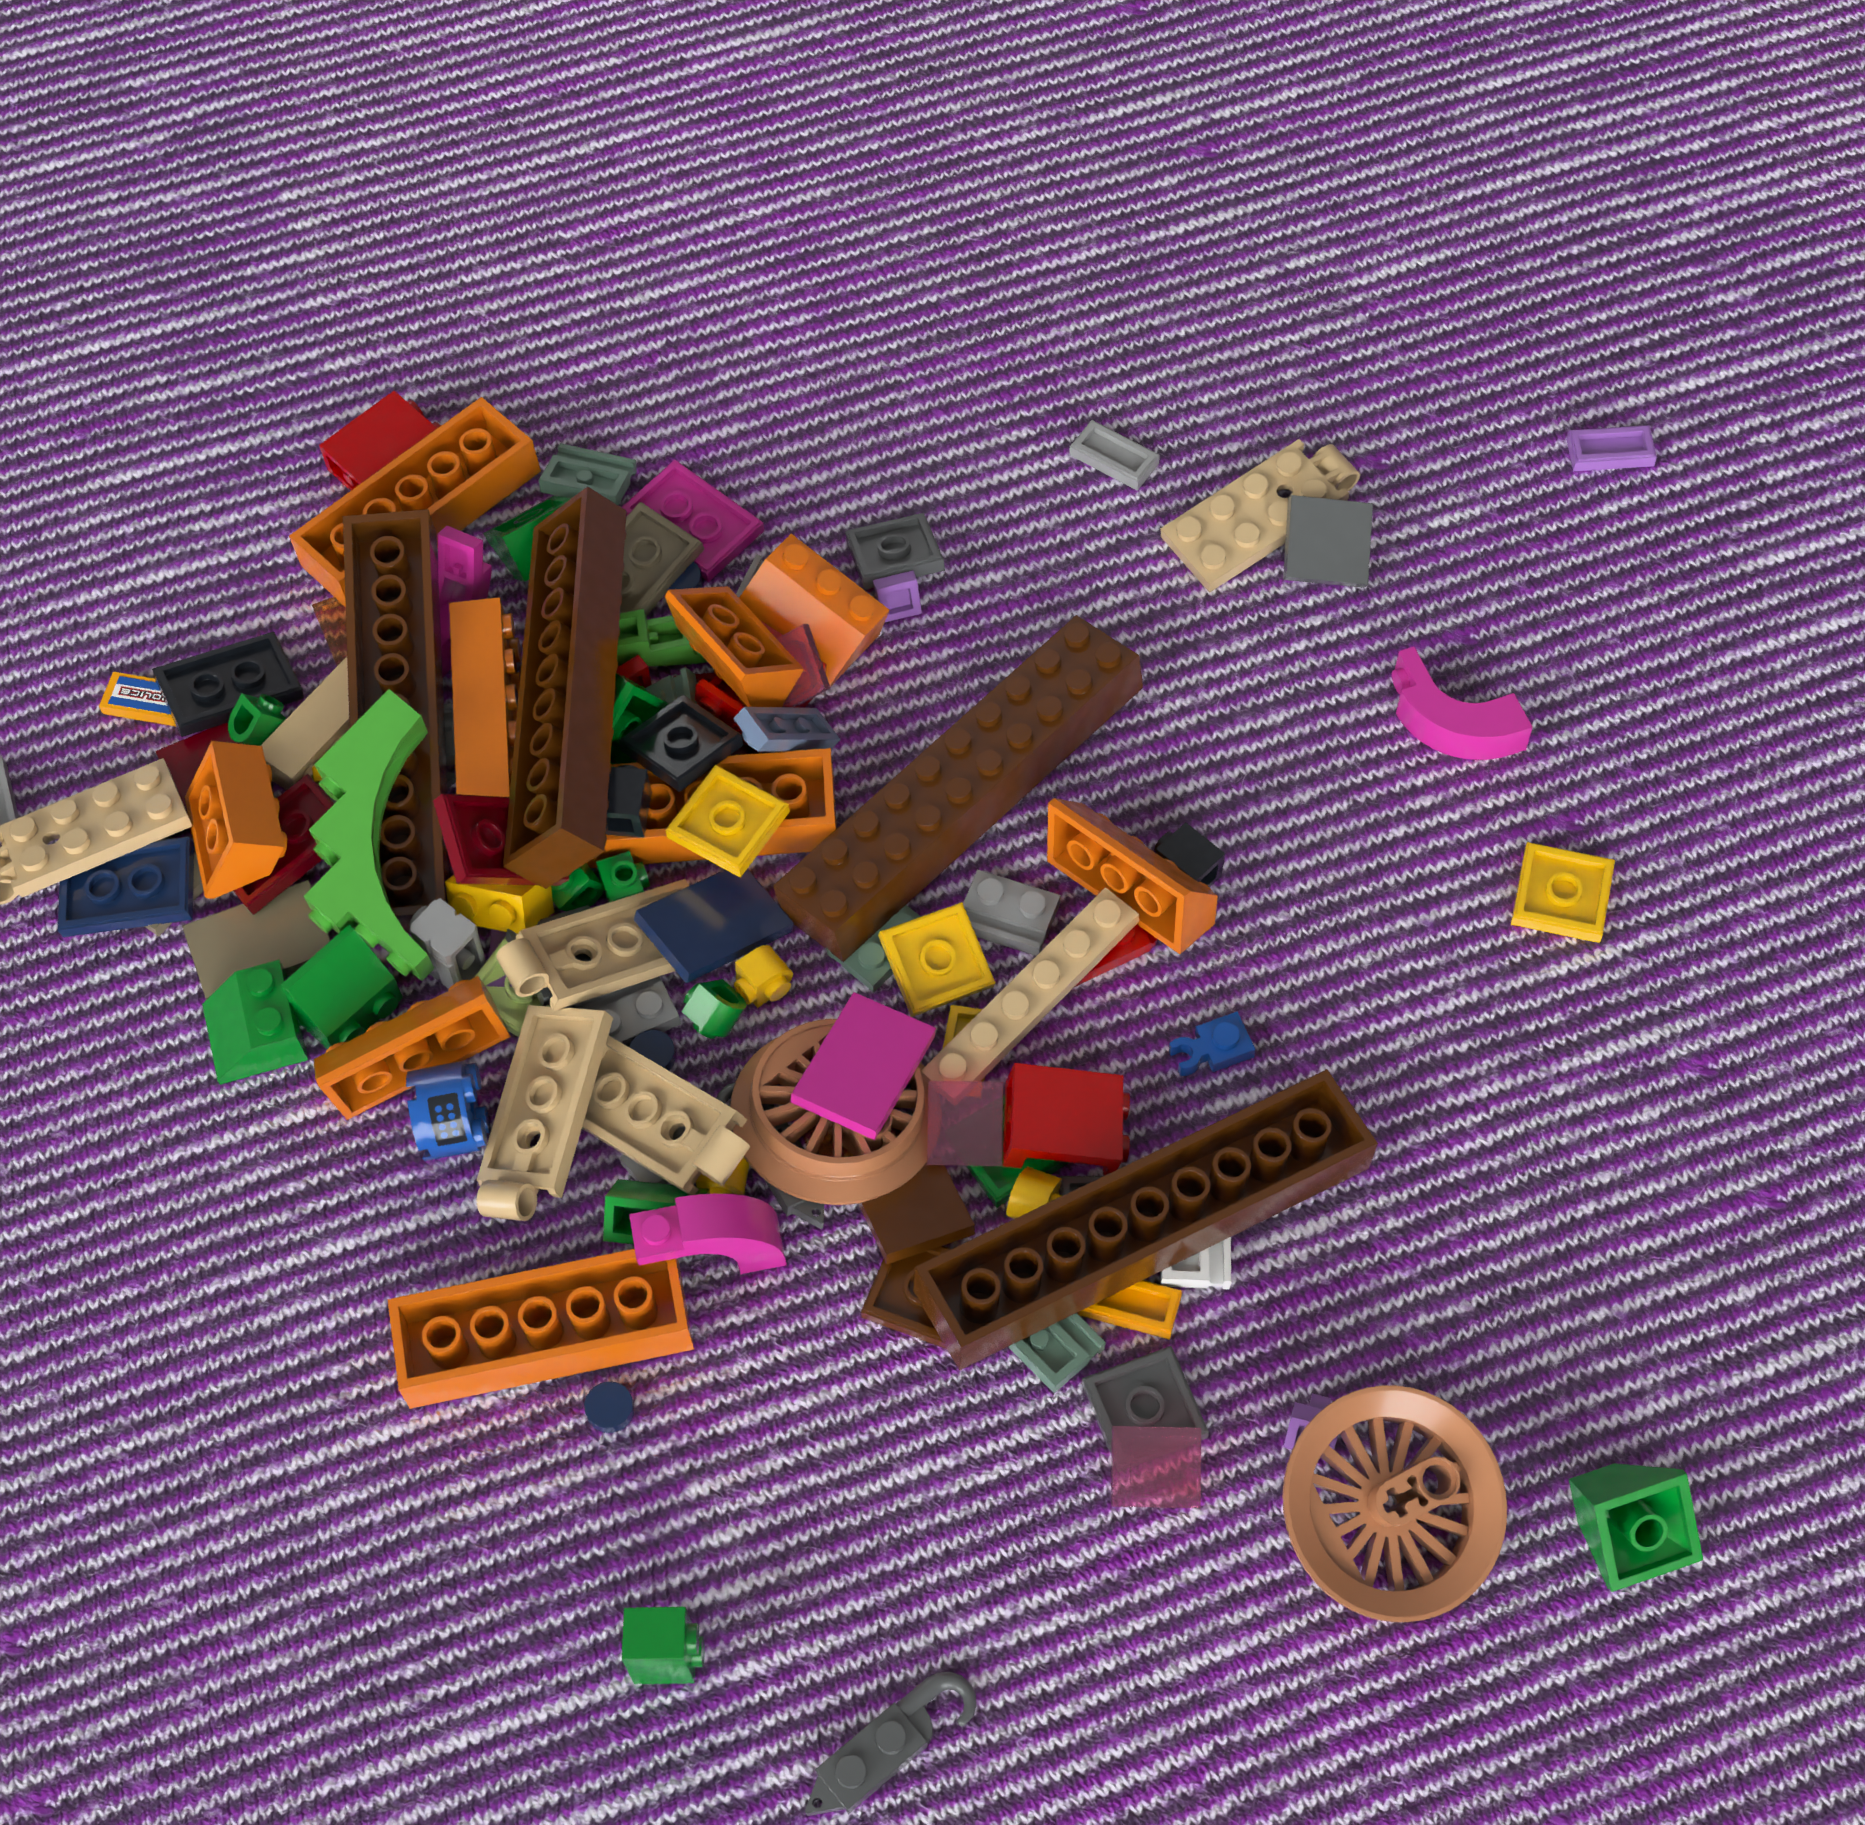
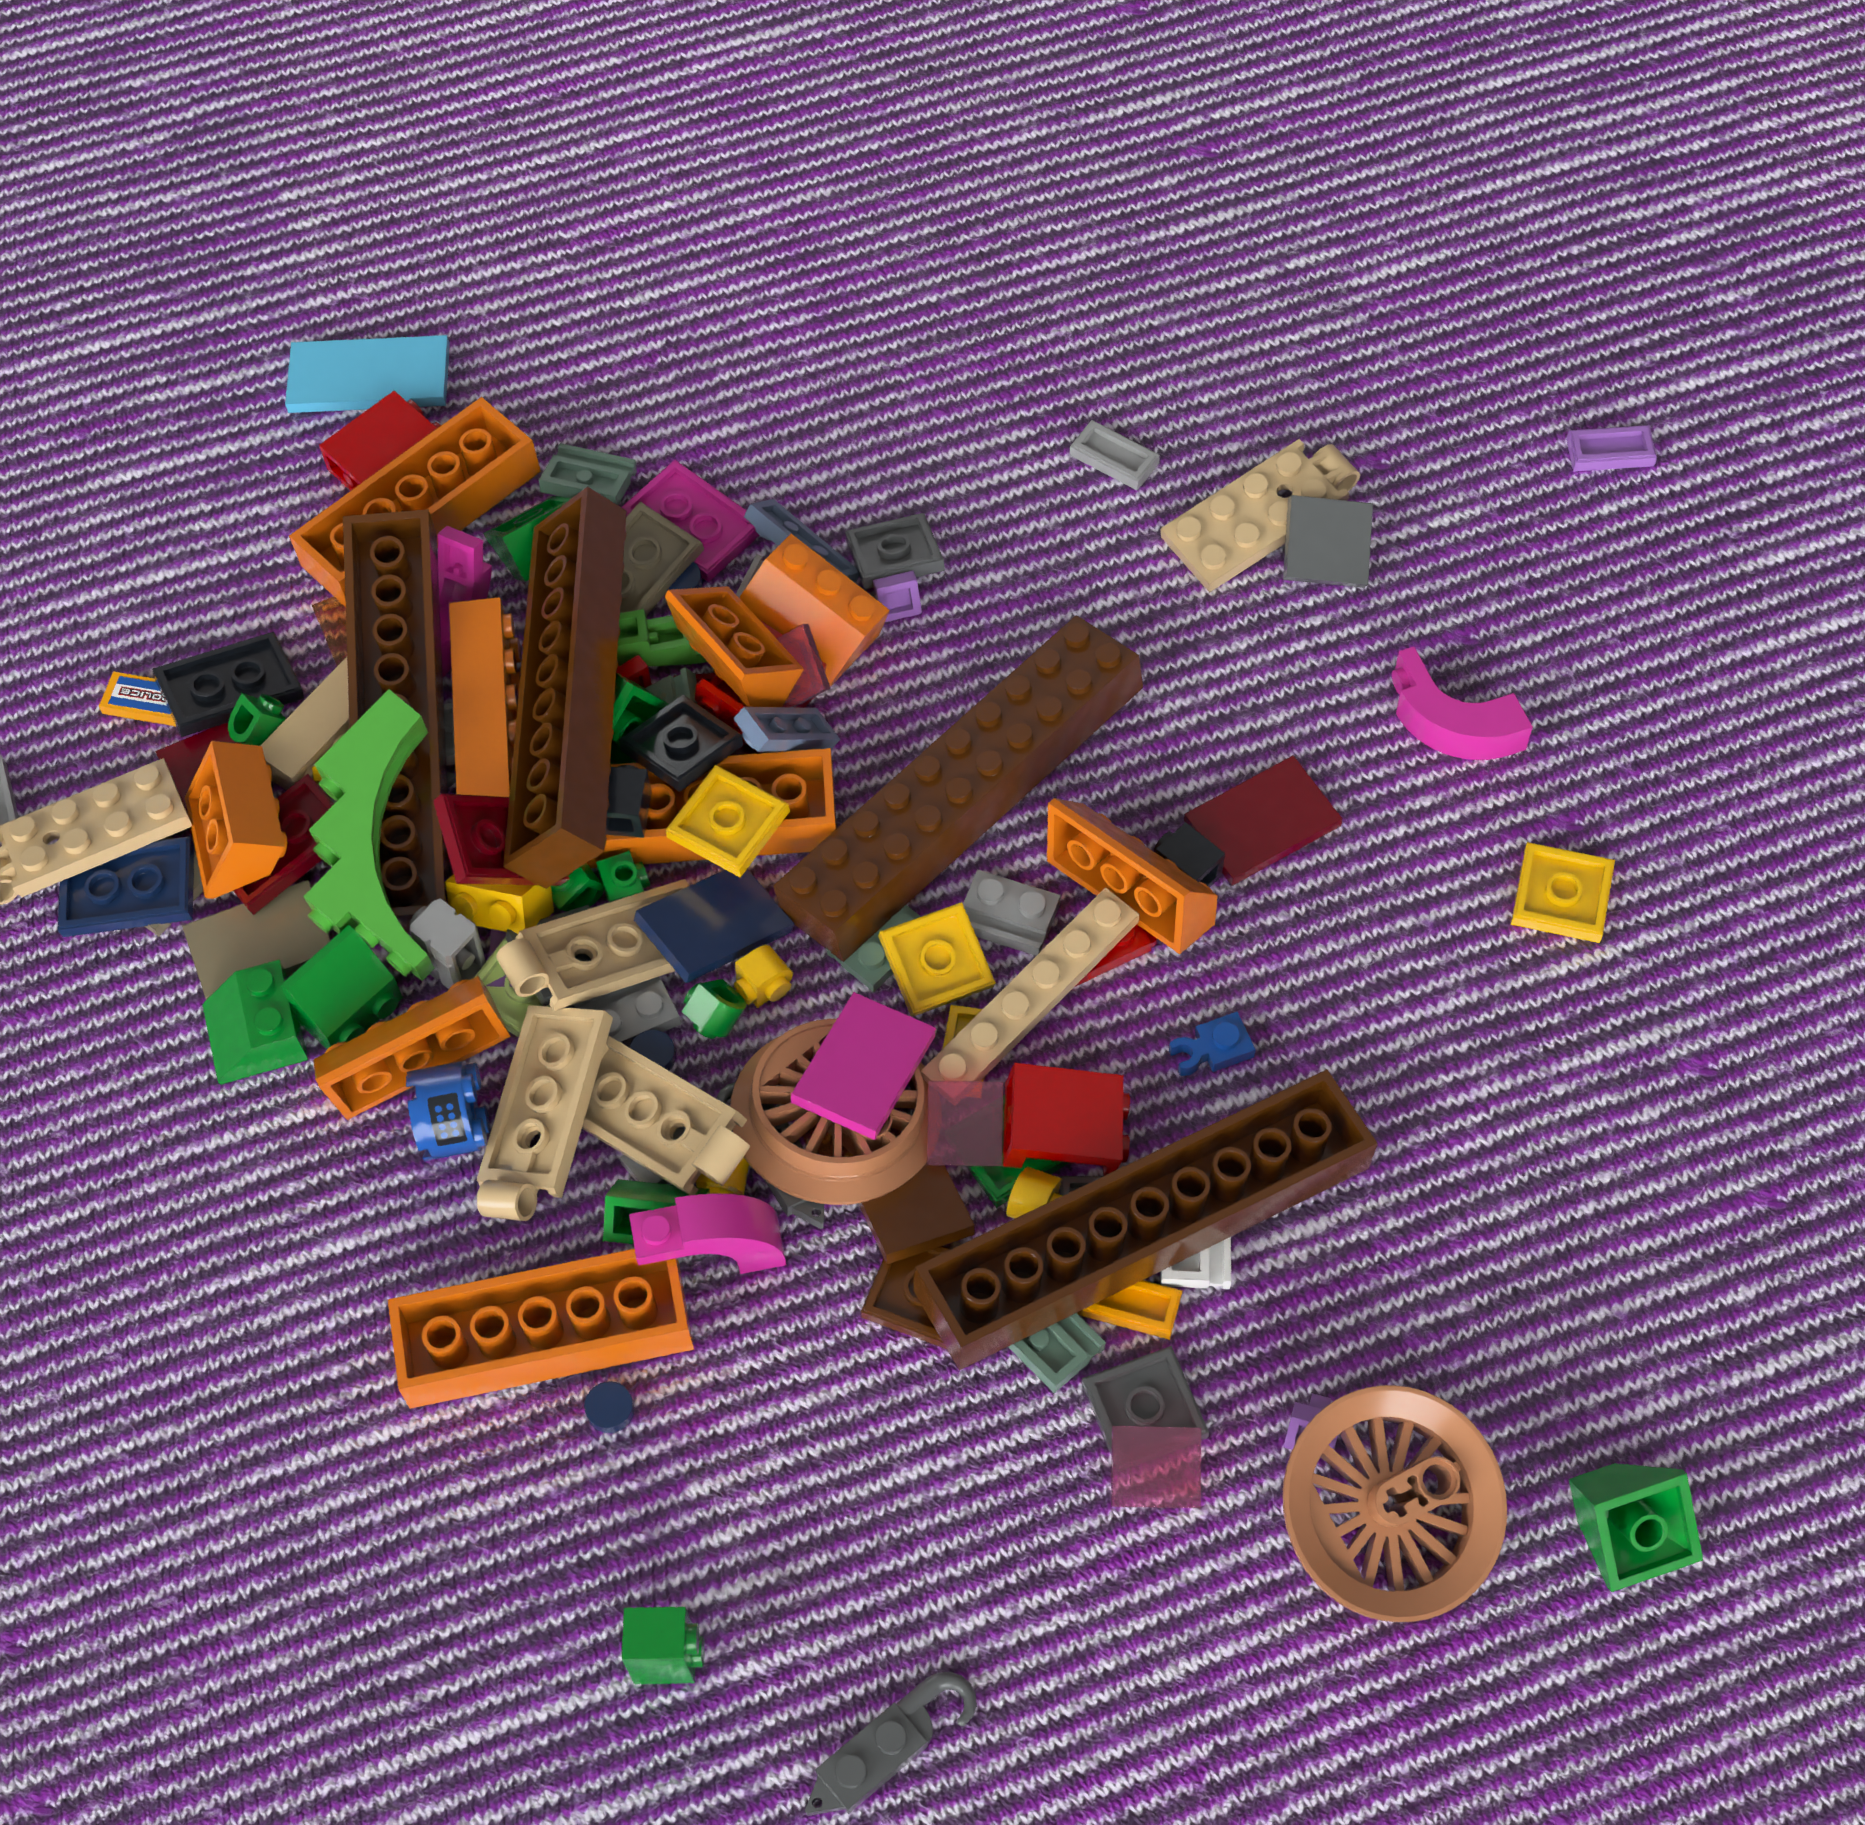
(364, 371): none -> medium azure tile
(777, 523): none -> sand blue plate
(1265, 819): none -> dark red tile

